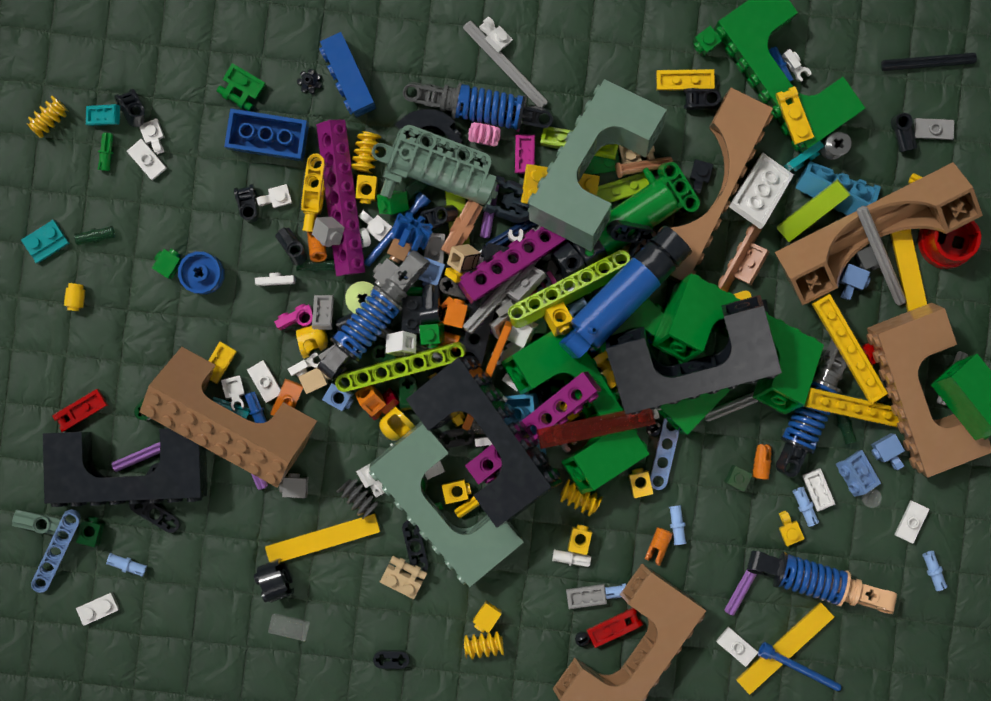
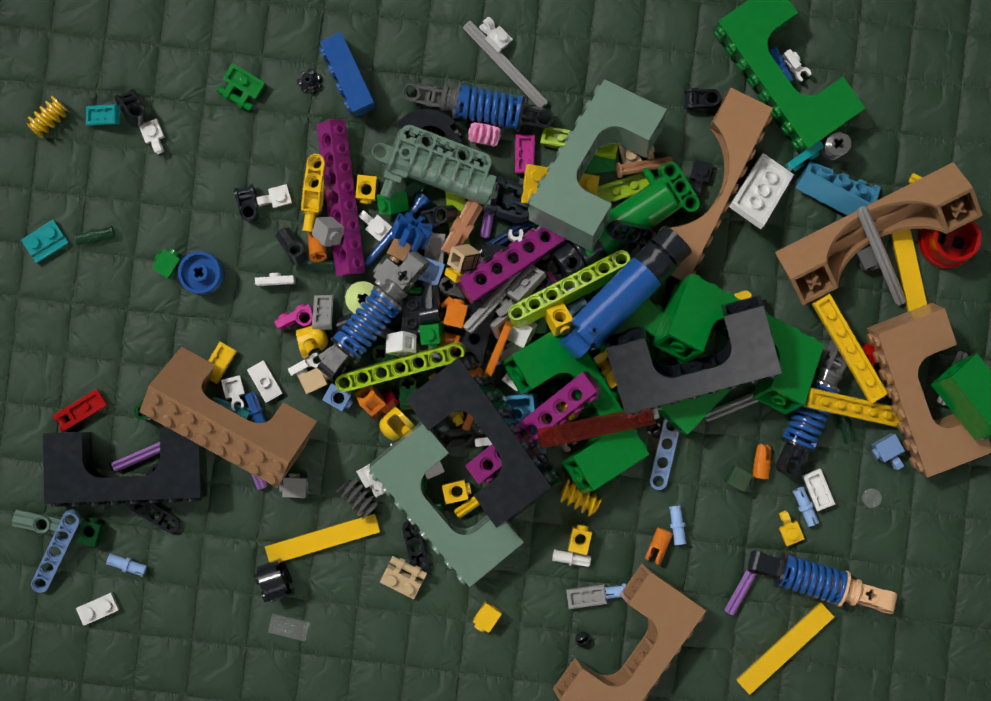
(74, 296): yellow brick -> none
(105, 152): green axle -> none
(146, 159): white plate -> none
(266, 134): blue brick -> none
(288, 394): orange plate -> none
(363, 161): yellow piece -> none
(365, 237): white tile -> none
(391, 664): black beam -> none
(483, 645): yellow piece -> none
(614, 627): red plate -> none
(640, 491): yellow brick -> none
(684, 79): yellow plate -> none
(706, 41): green brick -> none
(737, 646): white plate -> none
(746, 261): nougat bracket -> none
(768, 652): blue piece -> none
(794, 116): yellow plate -> none
(813, 210): lime tile -> none
(853, 278): medium blue brick -> none
(858, 474): medium blue bracket -> none
(904, 135): black piece -> none
(911, 521): white plate -> none
(929, 61): black axle -> none
(934, 129): light grey plate -> none
(934, 570): light blue pin -> none

